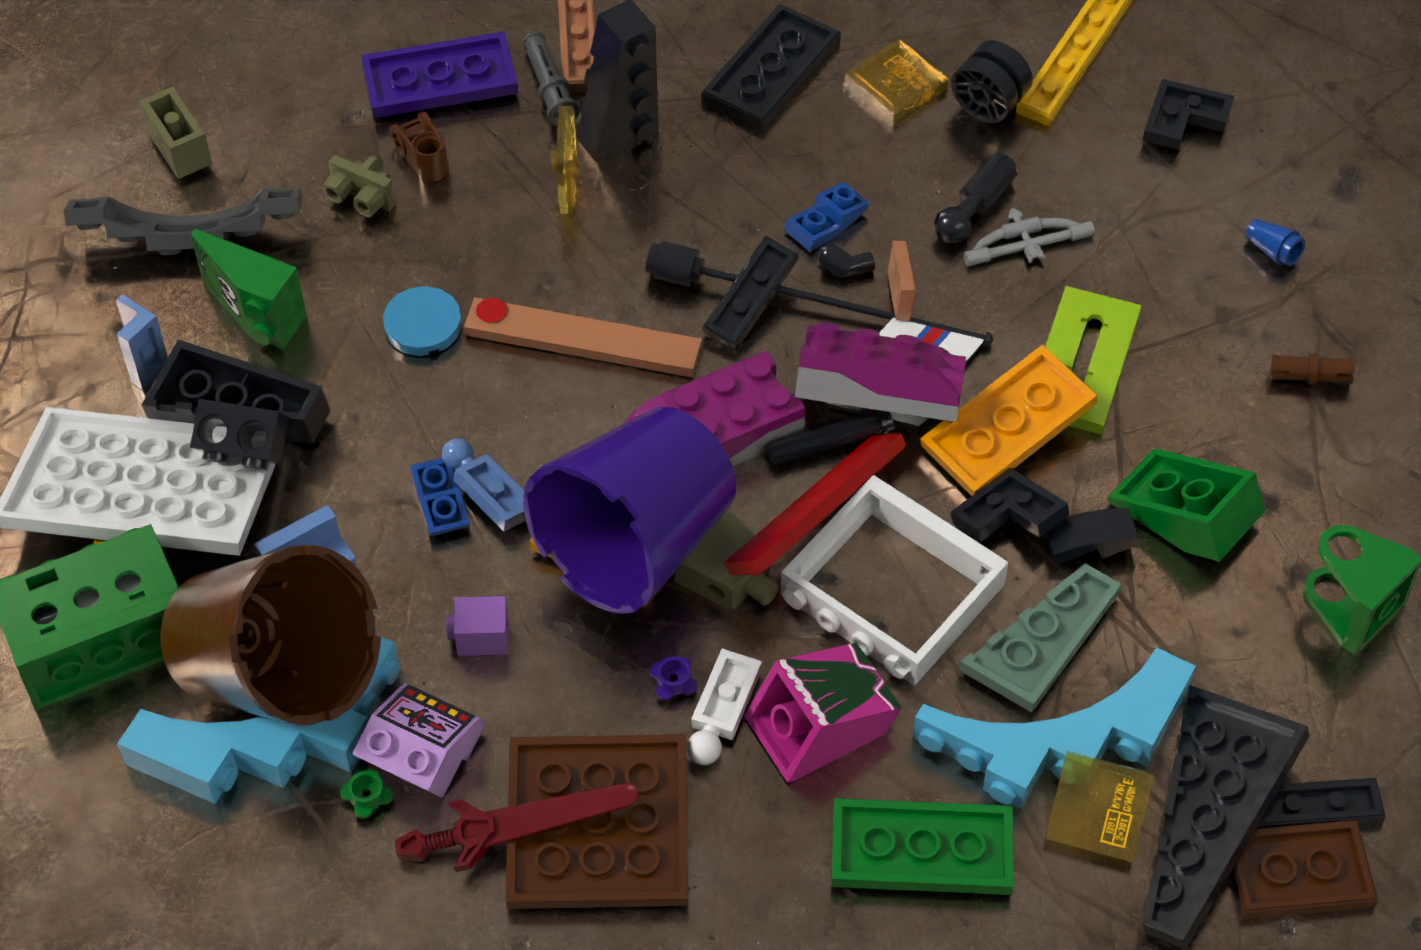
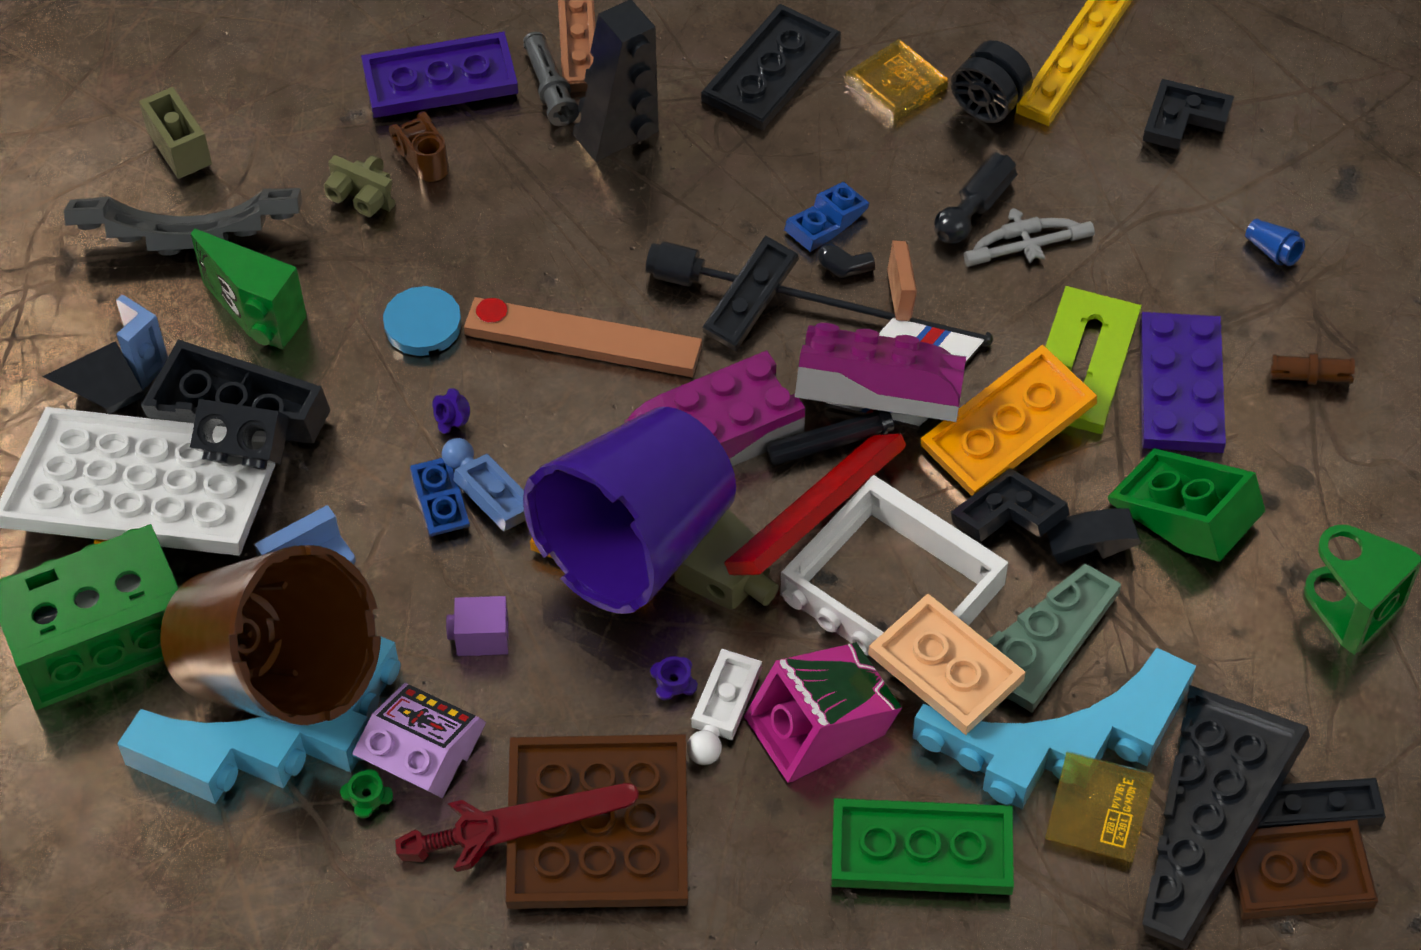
(101, 378): none -> black slope
(450, 410): none -> dark purple plate
(565, 159): clear yellow plate -> none
(946, 663): none -> light nougat plate
(1182, 382): none -> dark purple plate

